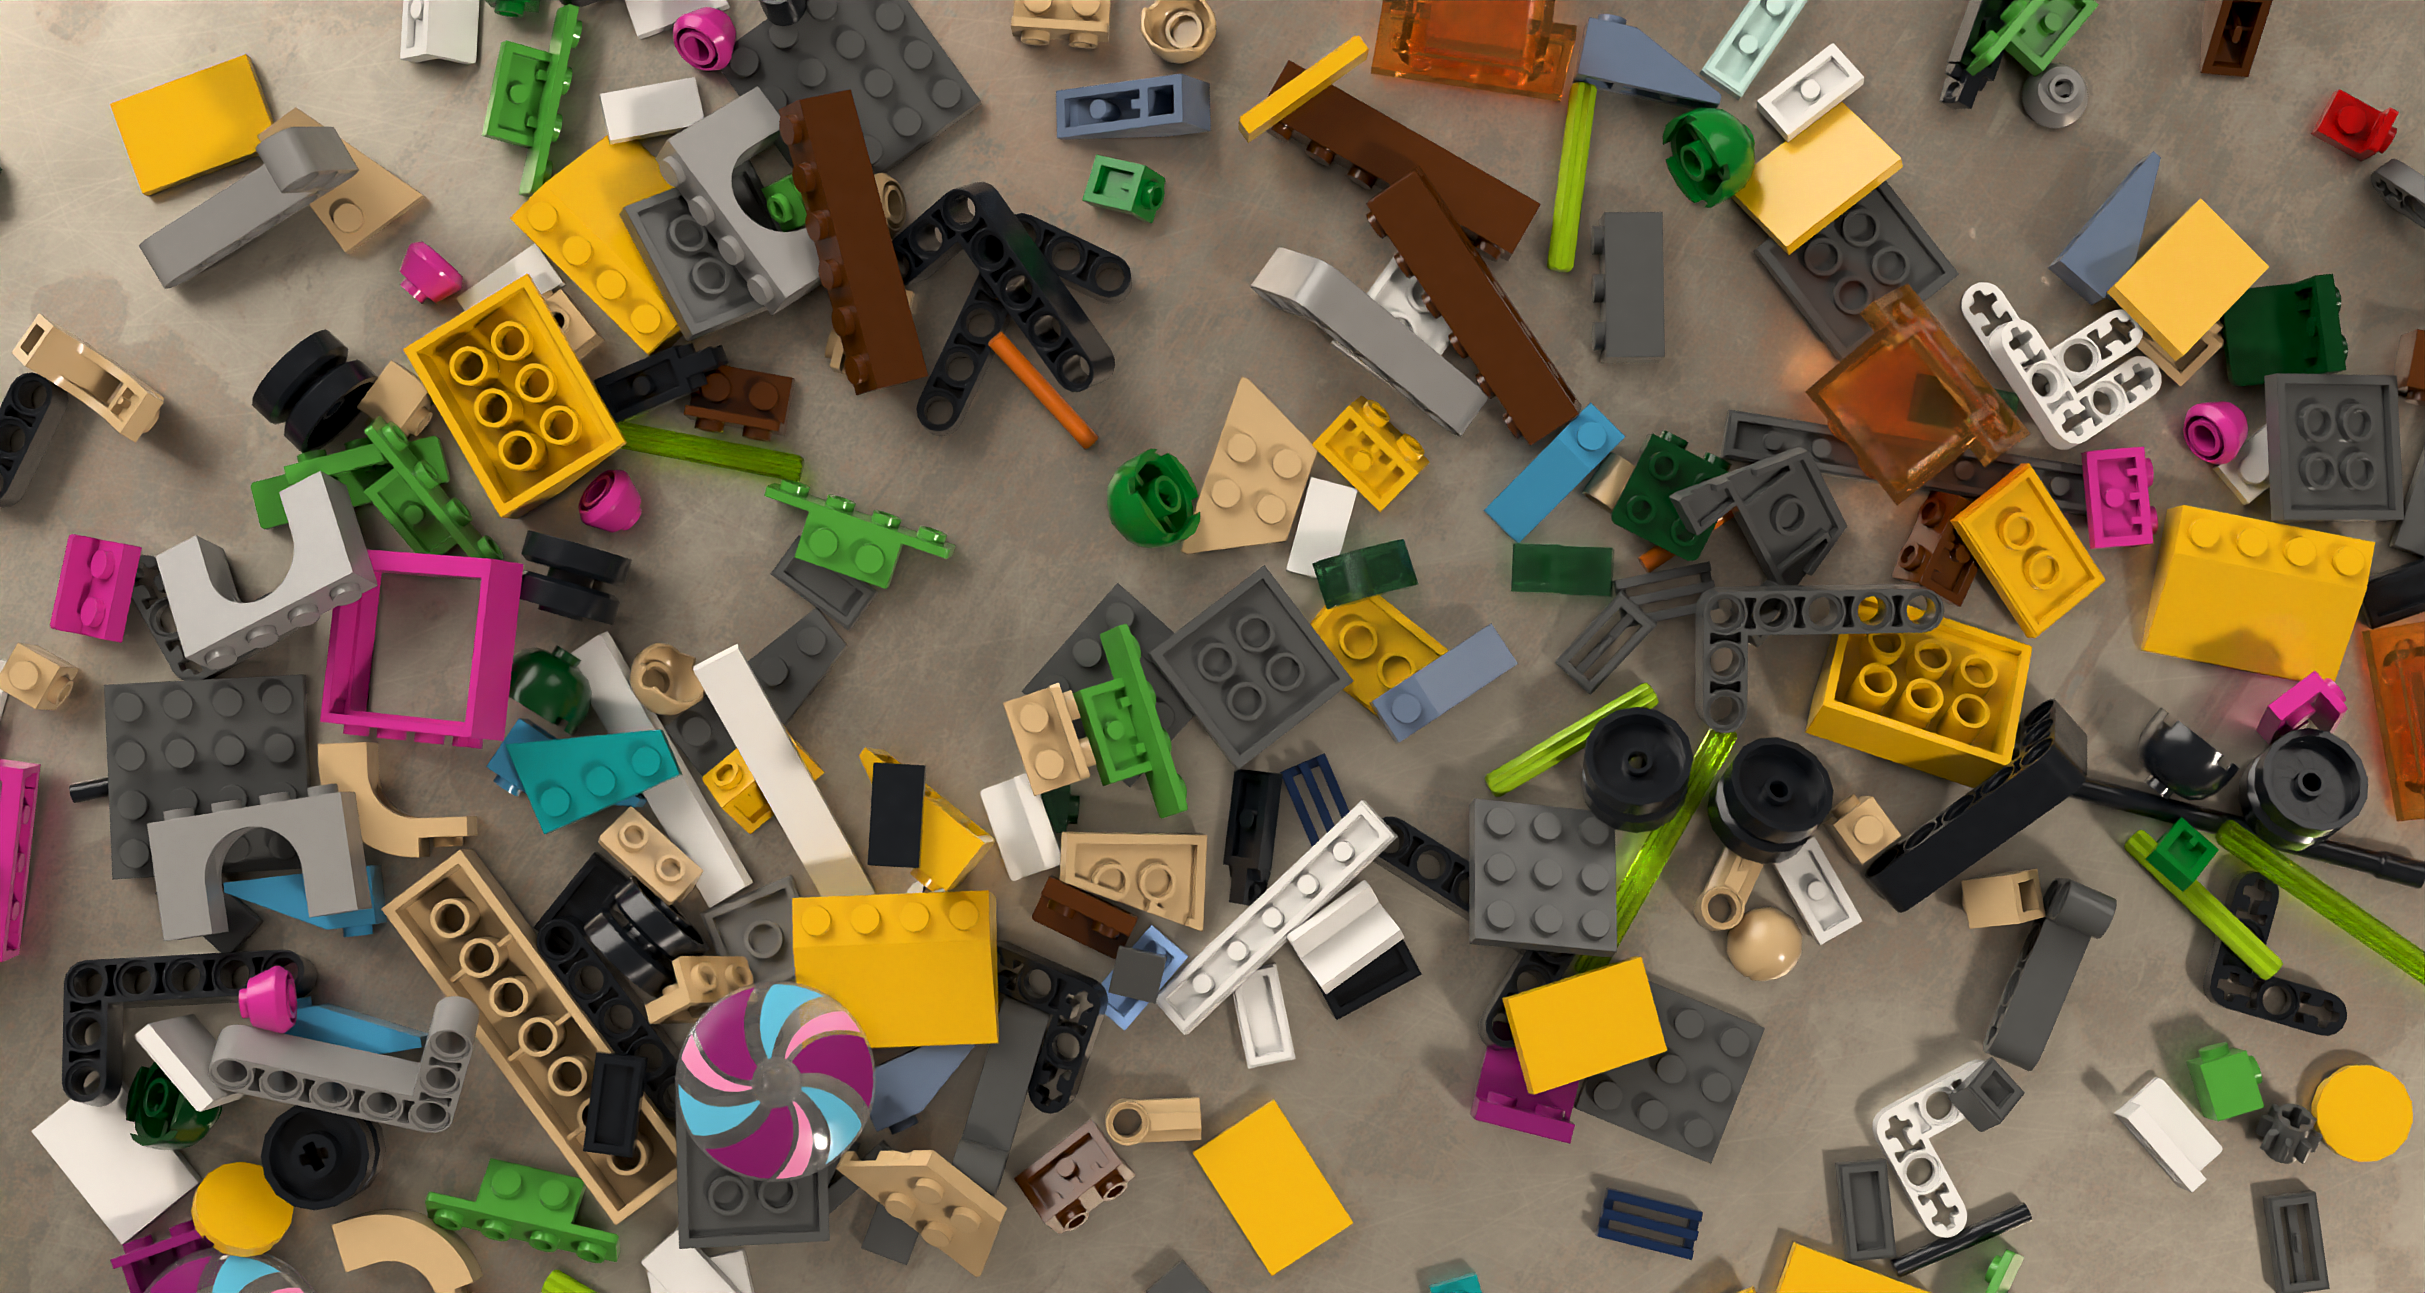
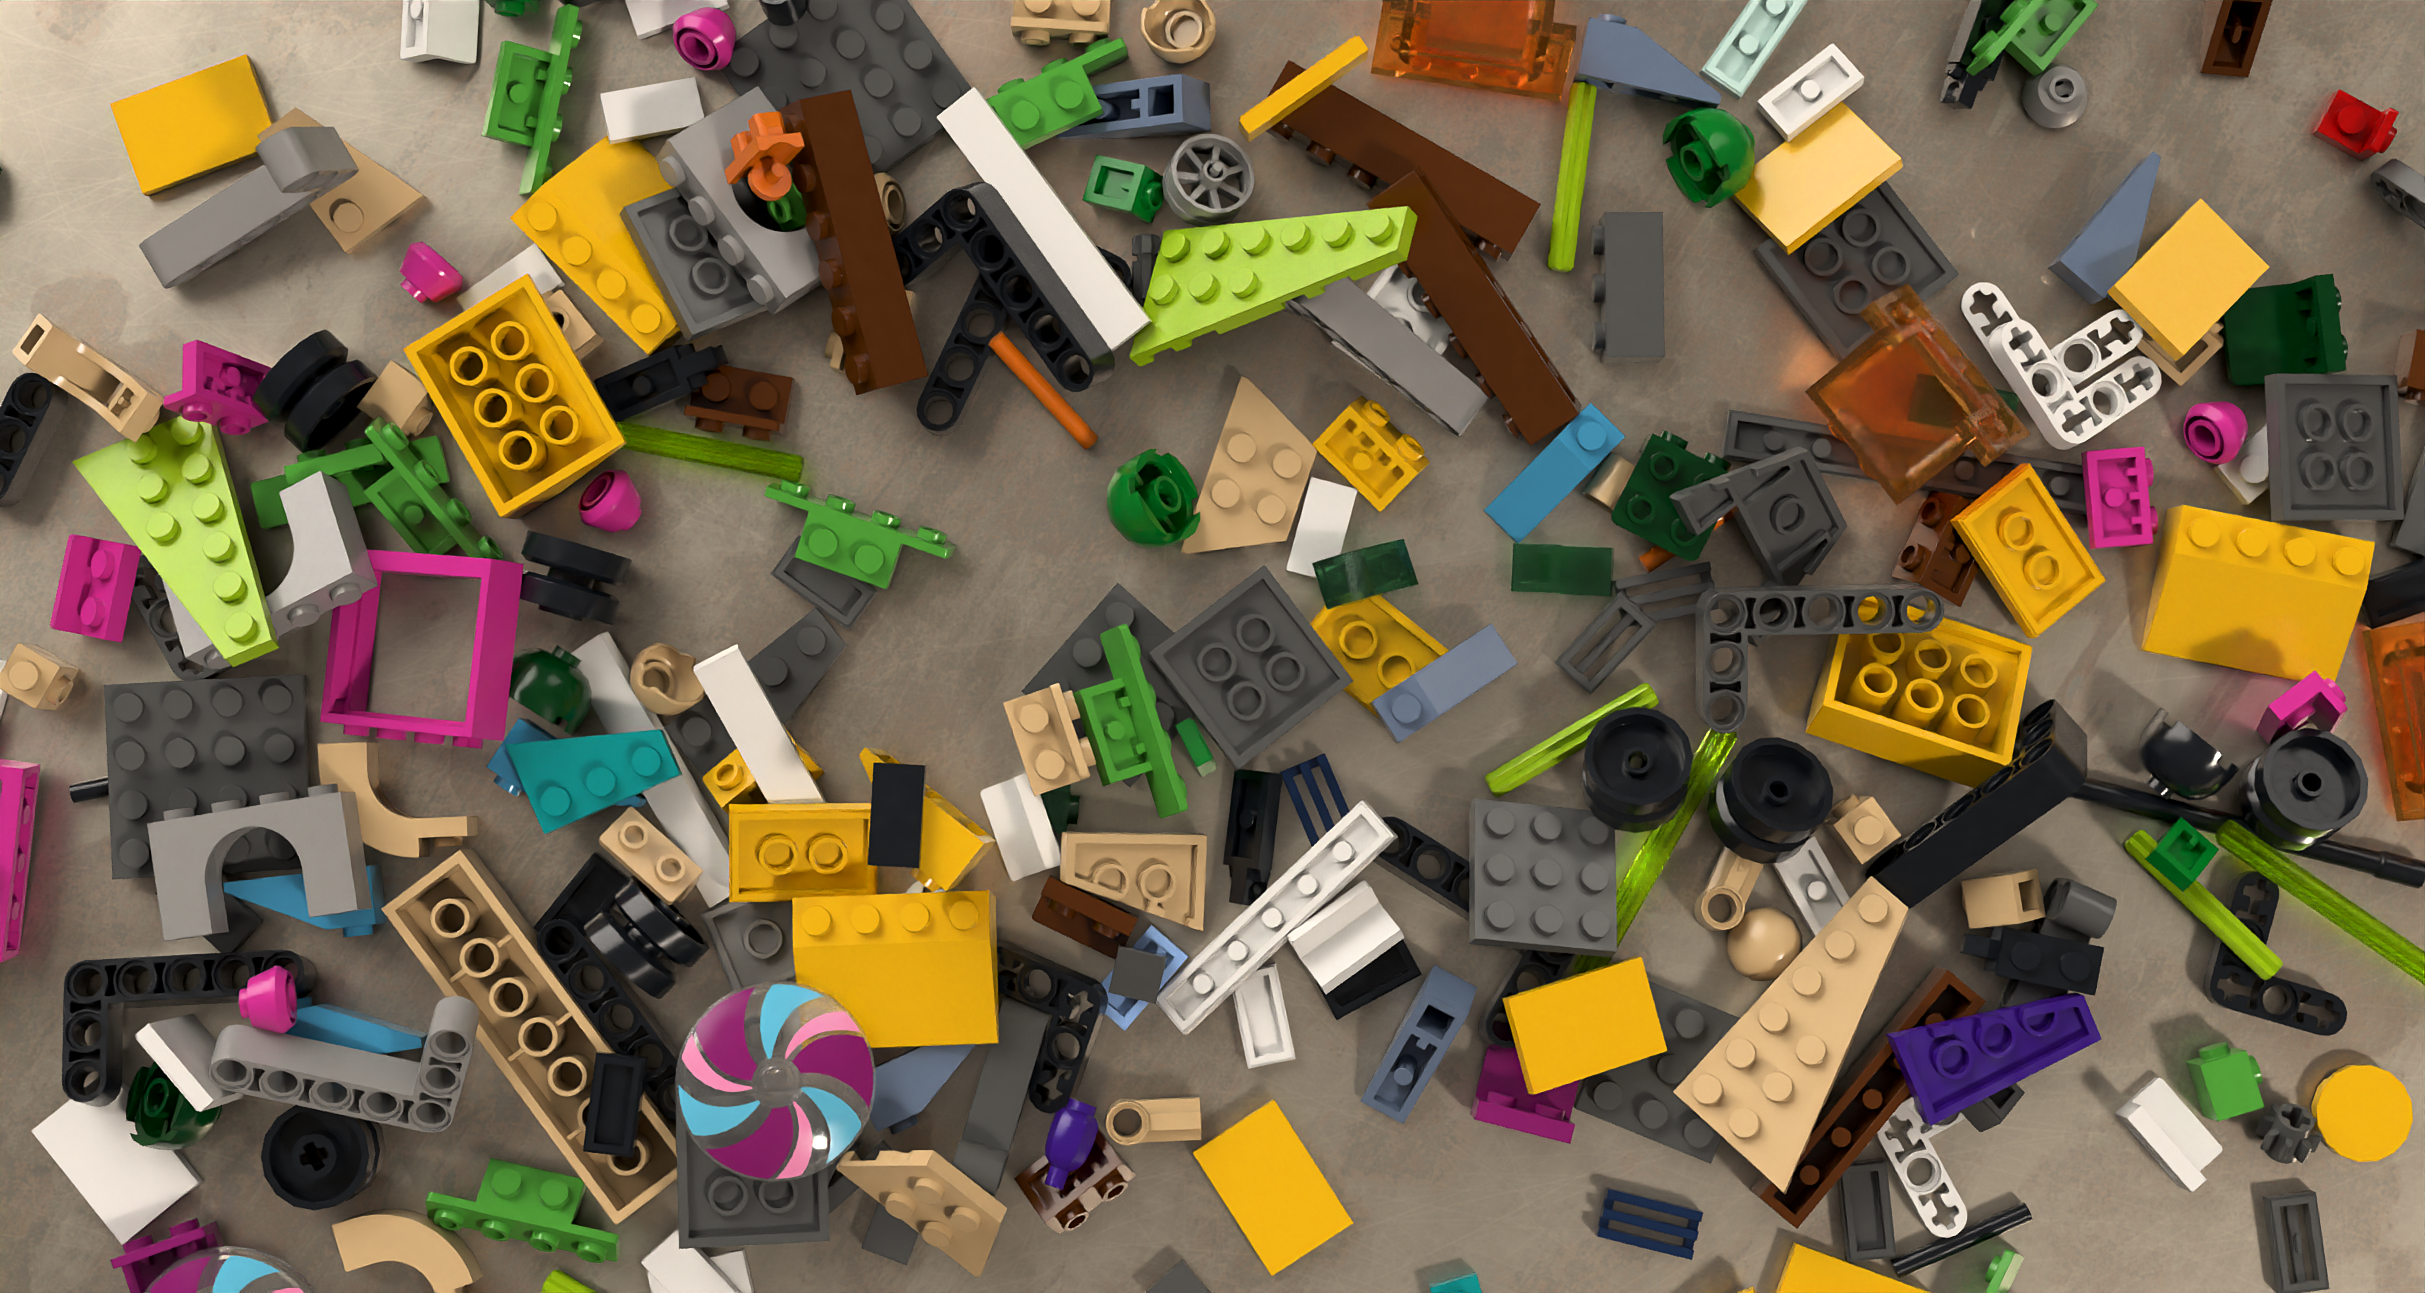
(186, 519): none -> lime wing
(218, 388): none -> dark pink bracket
(240, 1210): yellow tile -> none
(698, 985): tan bracket -> none
(764, 156): none -> orange hips
(799, 851): none -> yellow tile
(1045, 217): none -> white tile
(1058, 96): none -> bright green bracket
(1069, 1140): none -> dark purple plant
(1146, 249): none -> dark grey axle
(1196, 747): none -> green tile
(1208, 180): none -> light grey wheel
(1250, 269): none -> lime wing
(1419, 1043): none -> sand blue slope
(1784, 1054): none -> tan wing
(1864, 1100): none -> reddish brown brick
(1983, 1053): none -> dark purple wing
(2038, 958): none -> black hinge

